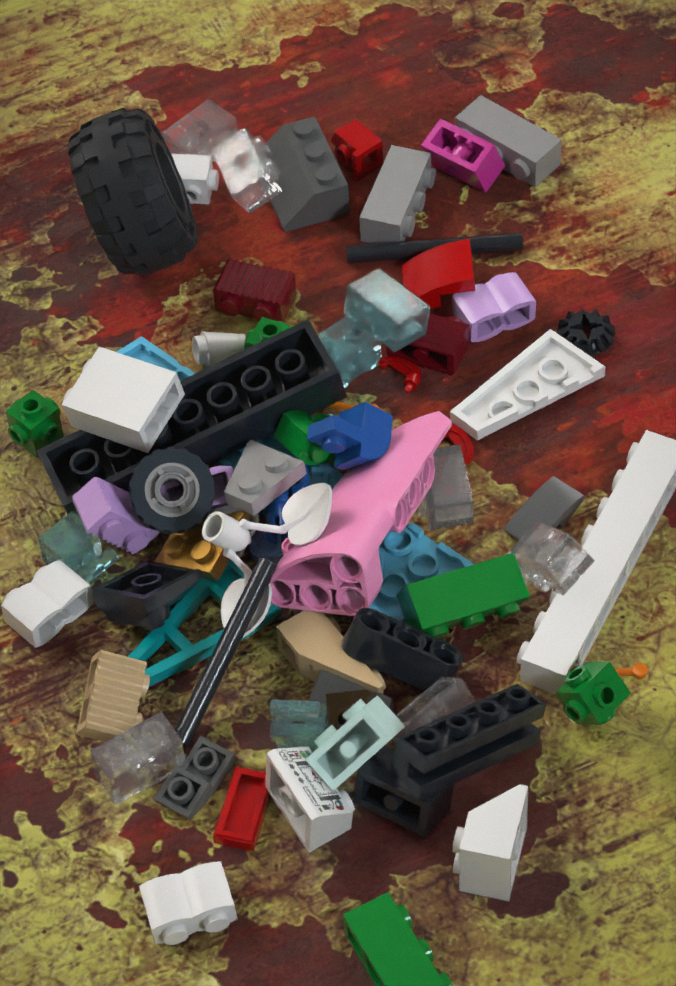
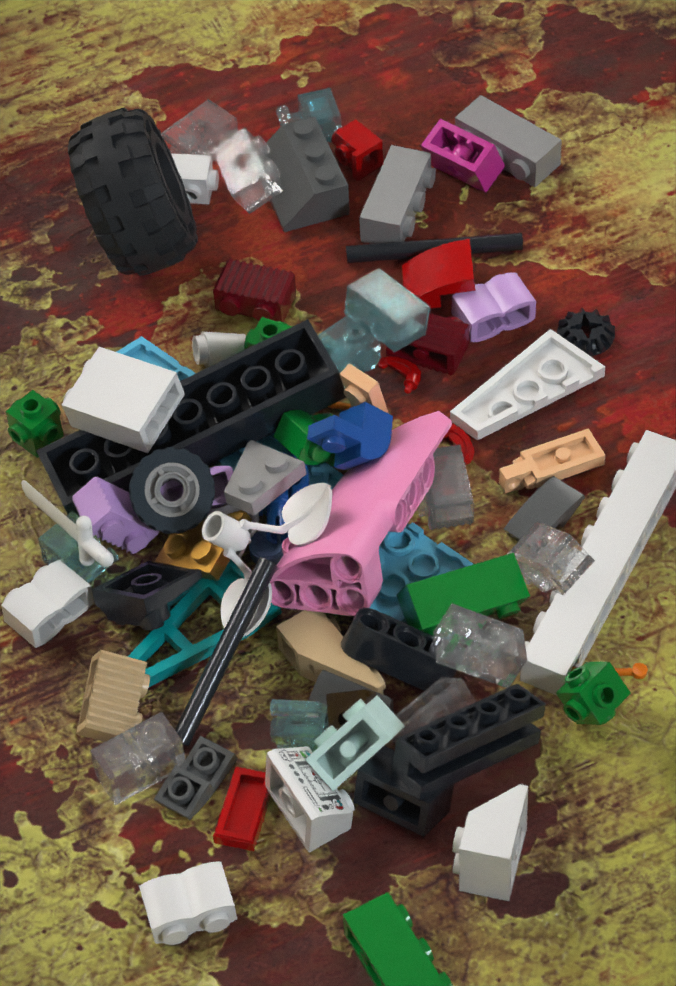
(82, 531): none -> white sword
(317, 104): none -> clear light blue brick
(361, 388): none -> light nougat hinge
(480, 646): none -> clear brick
(555, 458): none -> light nougat hinge

